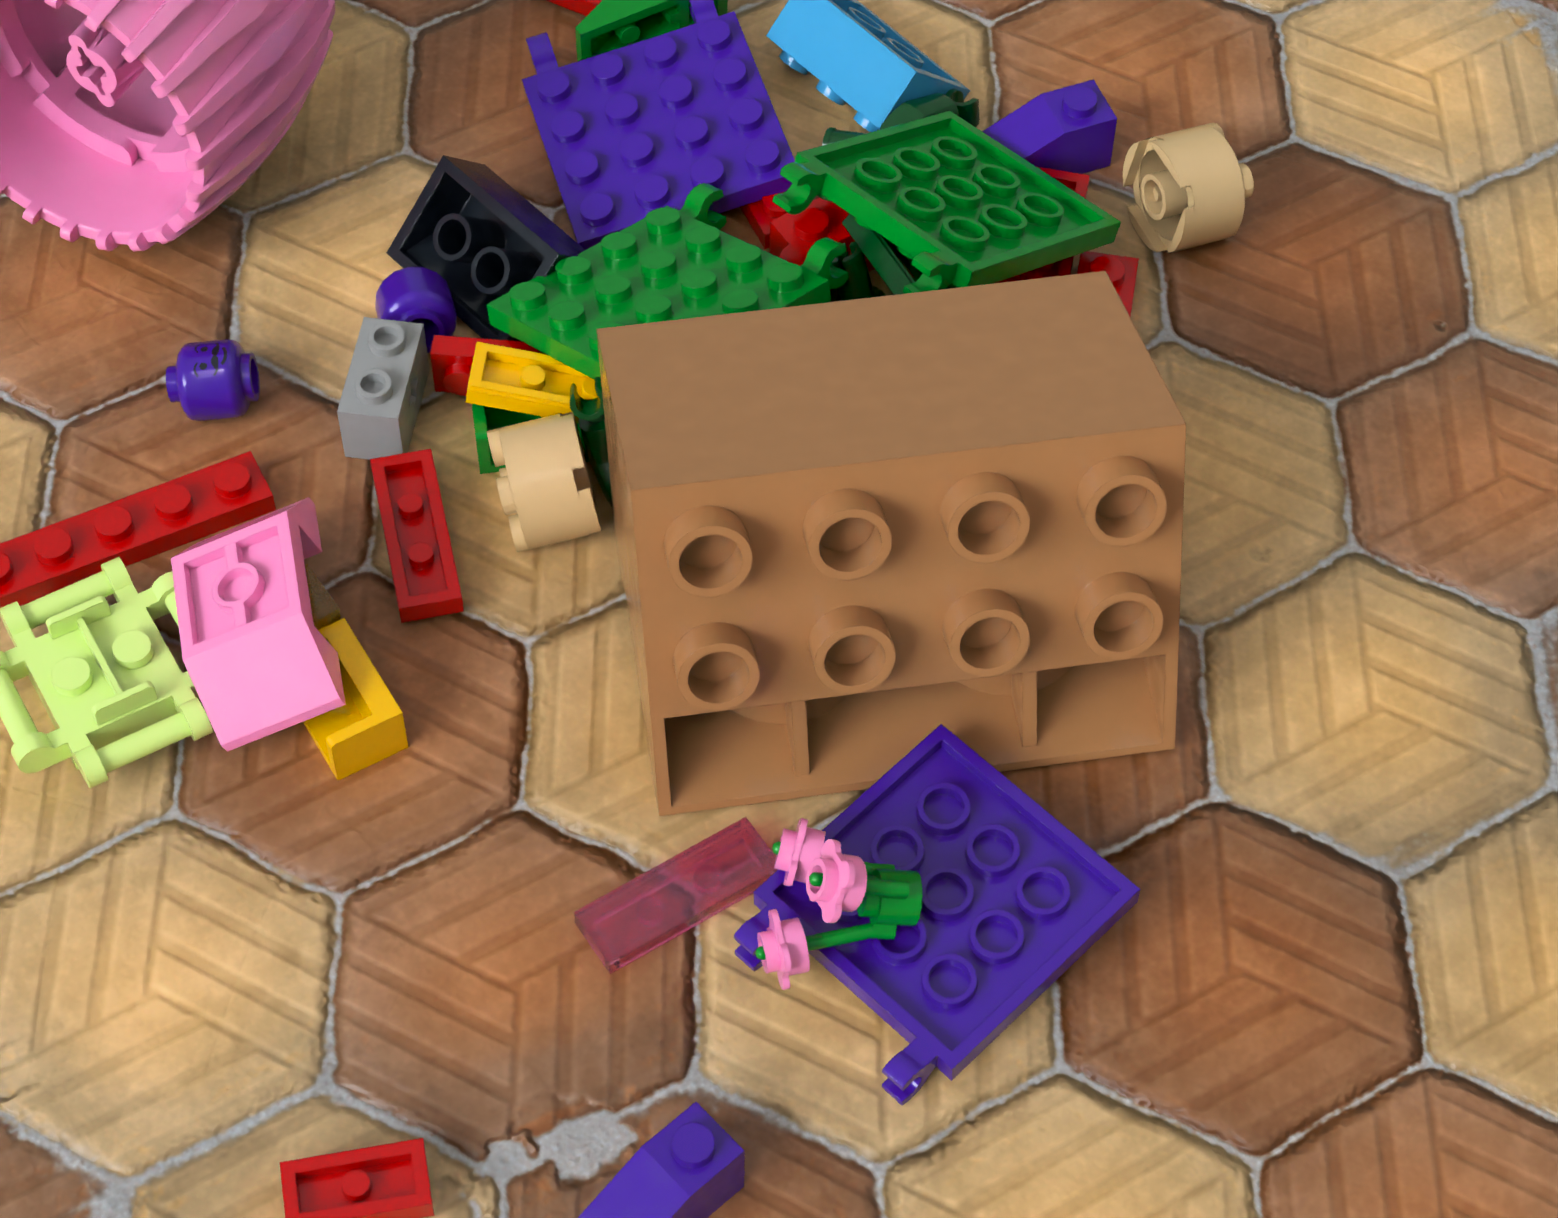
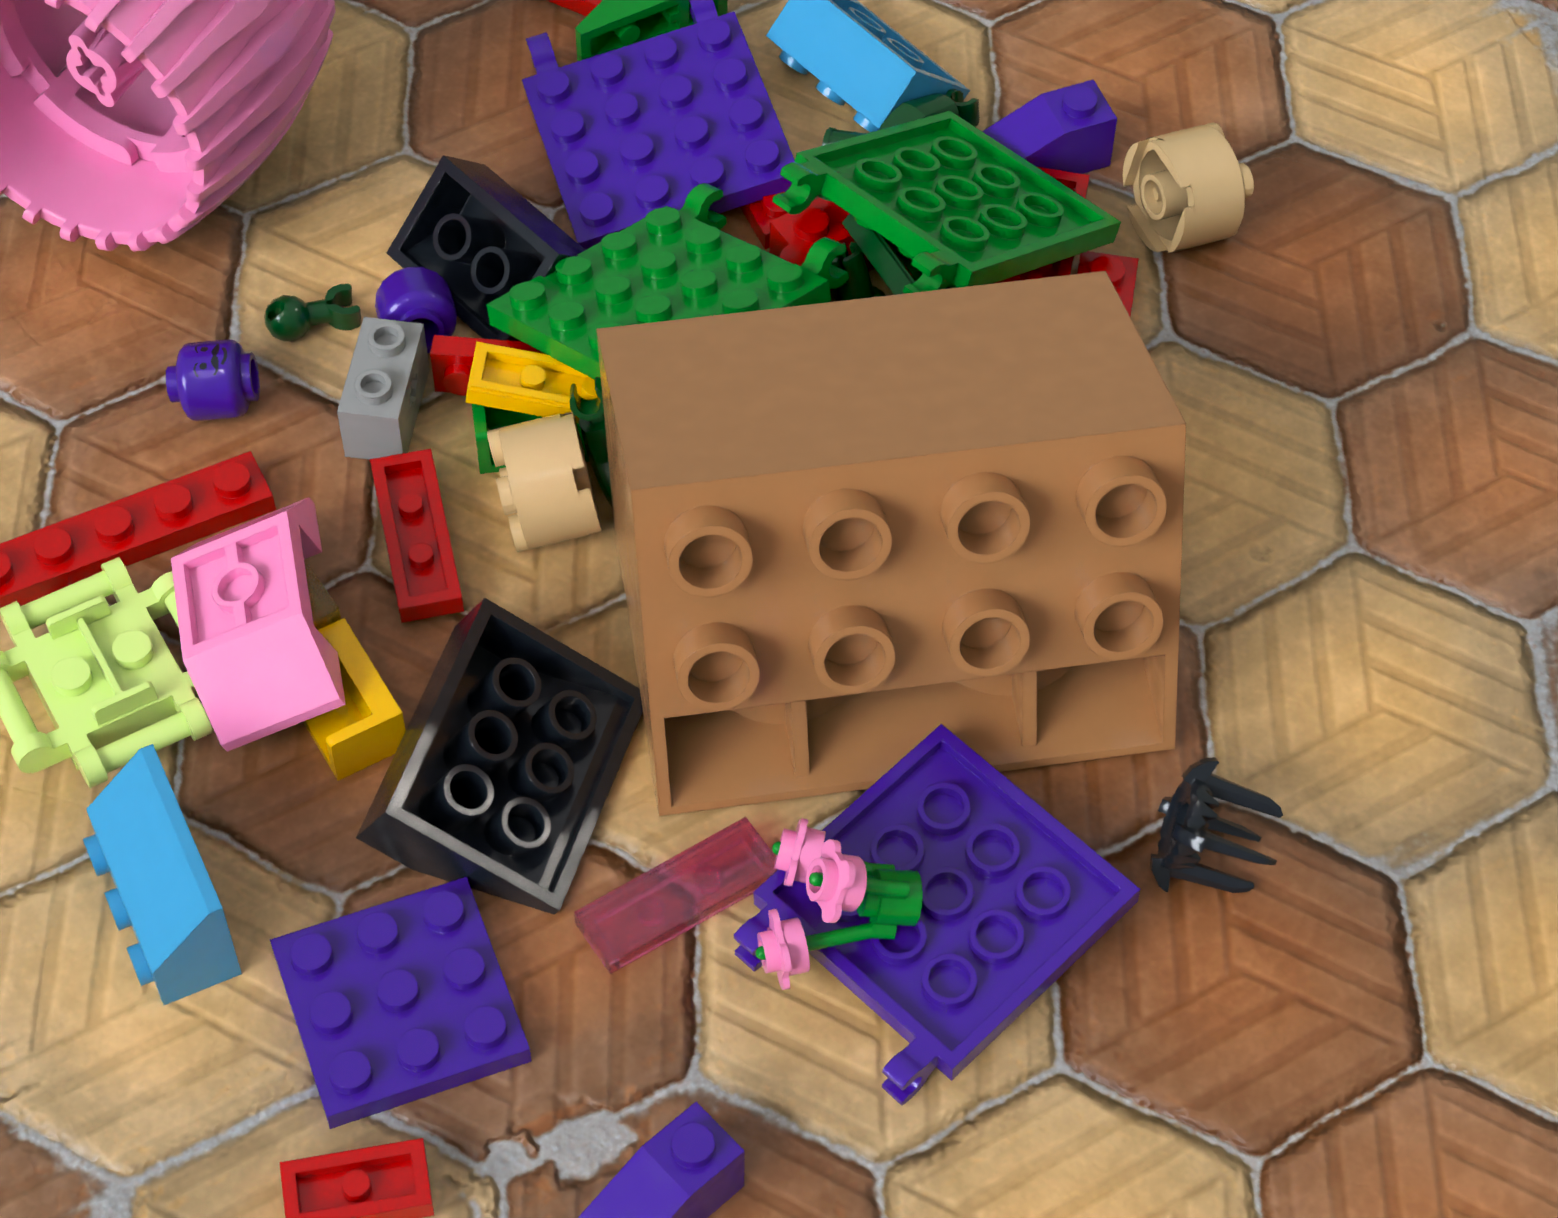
(159, 882): none -> dark azure slope
(290, 317): none -> dark green arm
(399, 1002): none -> dark purple plate
(504, 762): none -> black slope
(1185, 826): none -> black piece

